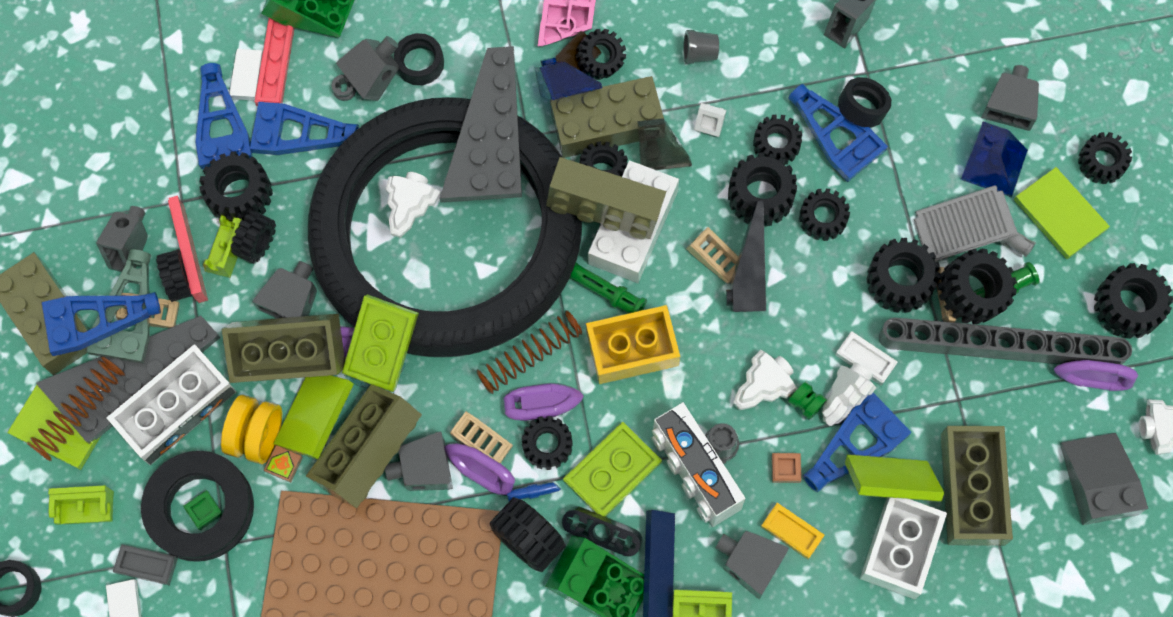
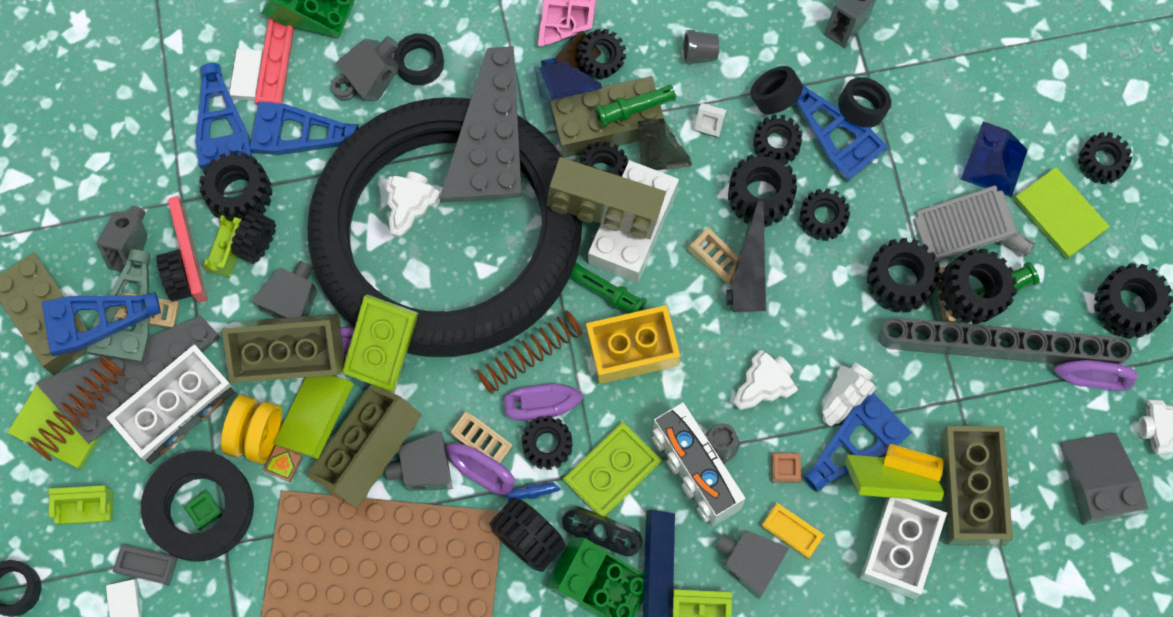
(622, 108): none -> green pin
(776, 90): none -> black tyre
(807, 400): green wheel -> none
(865, 354): white tile -> none
(914, 462): none -> yellow tile
(1014, 100): dark grey torso -> none

